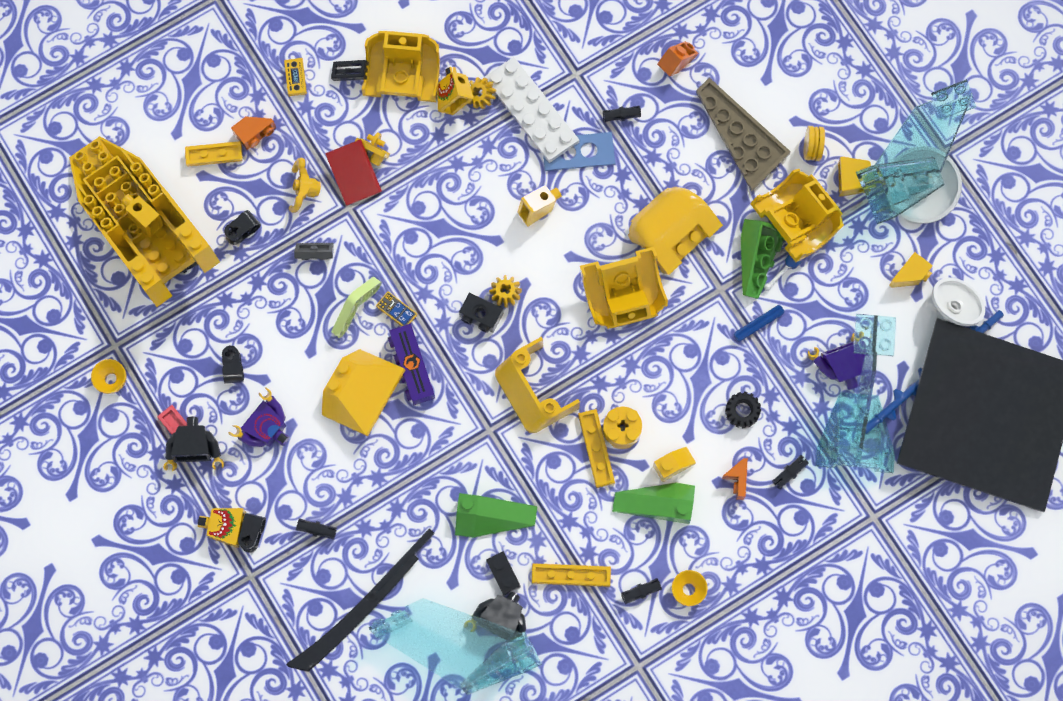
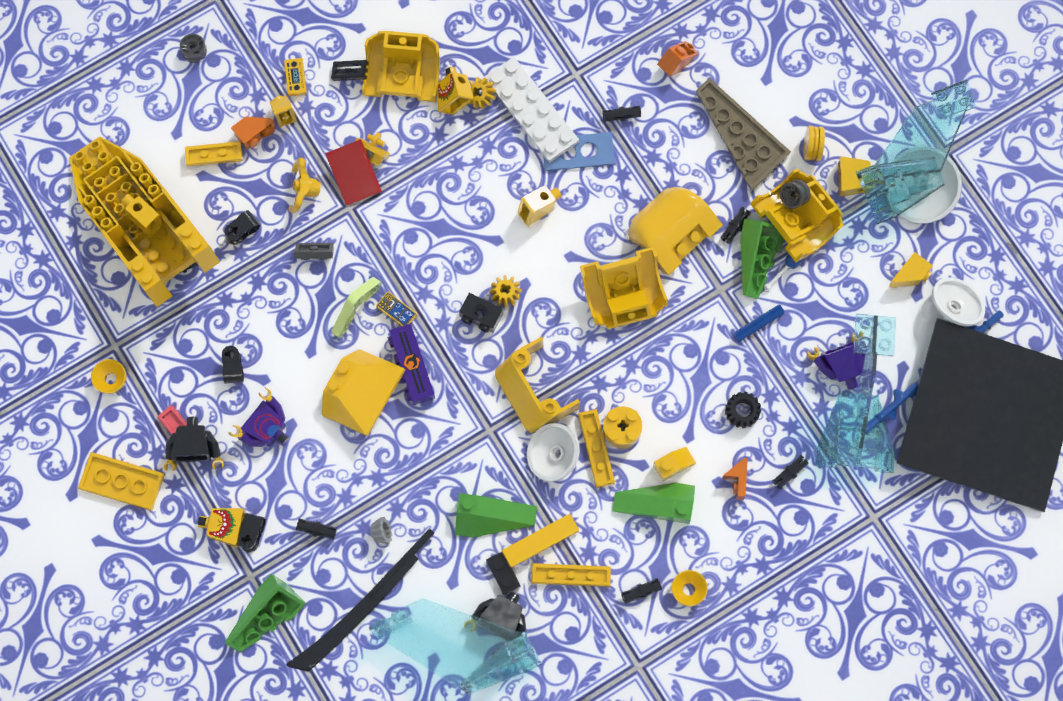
(121, 481): none -> yellow tile
(190, 41): none -> dark grey wheel
(268, 608): none -> bright green wedge
(282, 110): none -> yellow slope
(381, 531): none -> light grey piece
(540, 540): none -> yellow tile
(544, 451): none -> white dish
(735, 225): none -> black pin
(788, 192): none -> dark grey wheel

